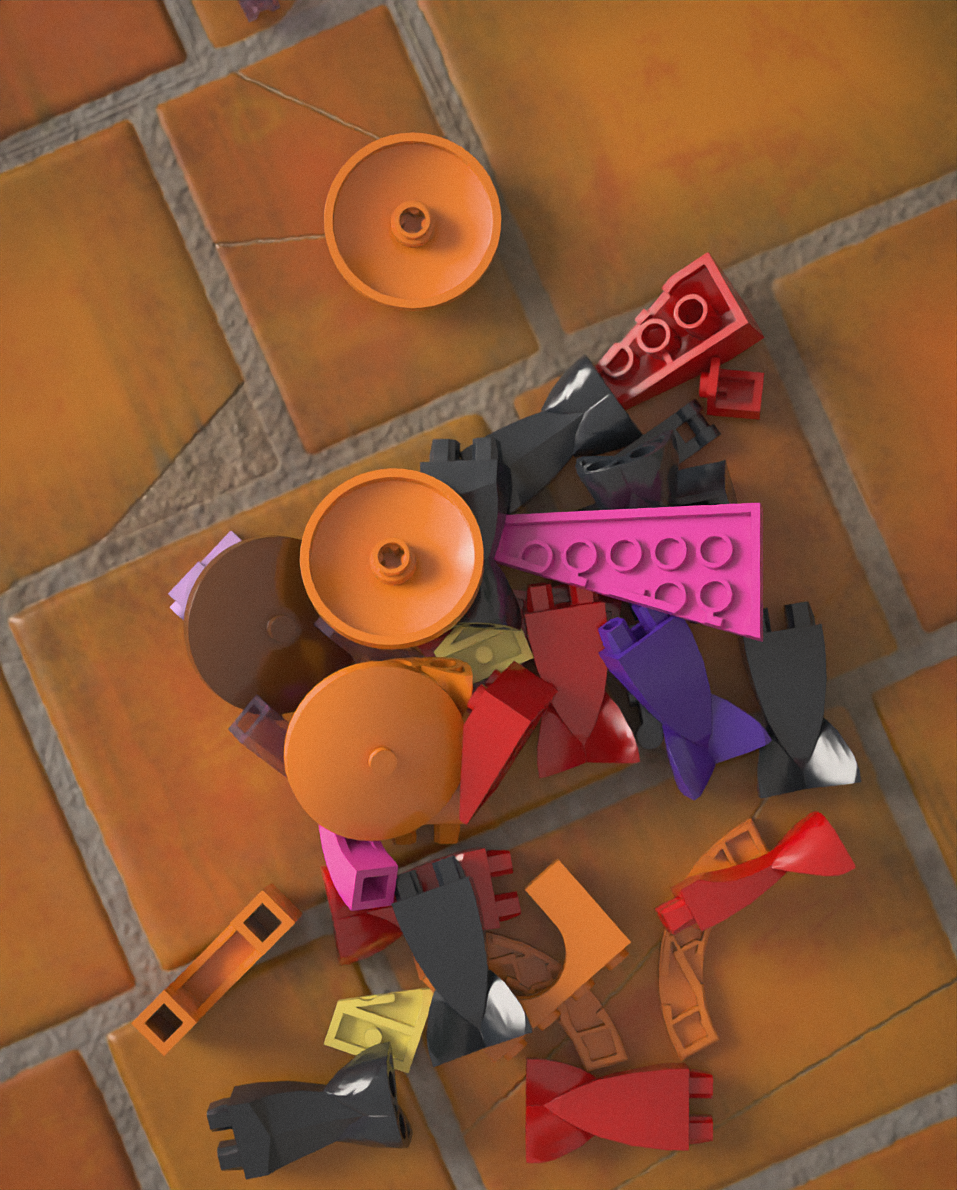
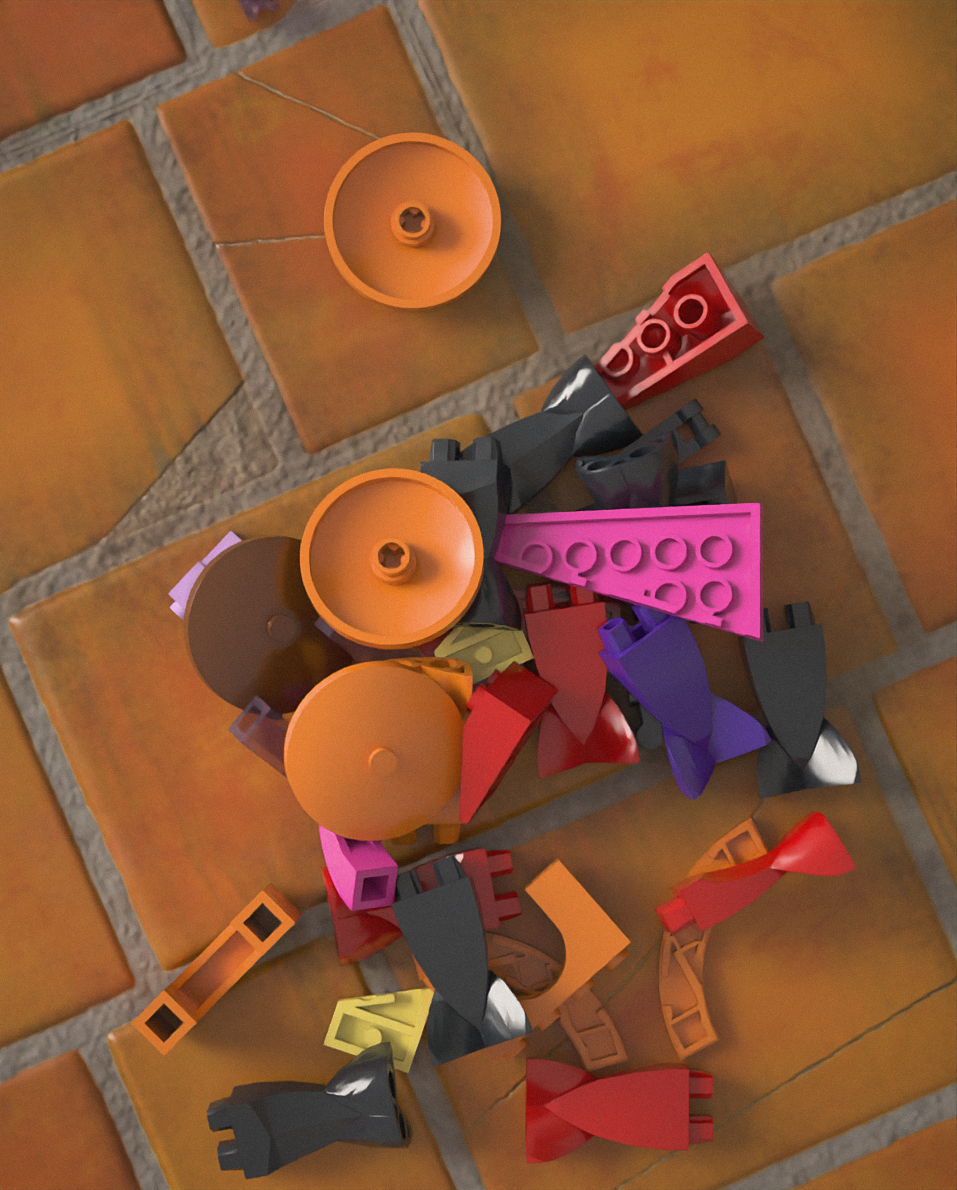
(731, 391): red bracket -> none

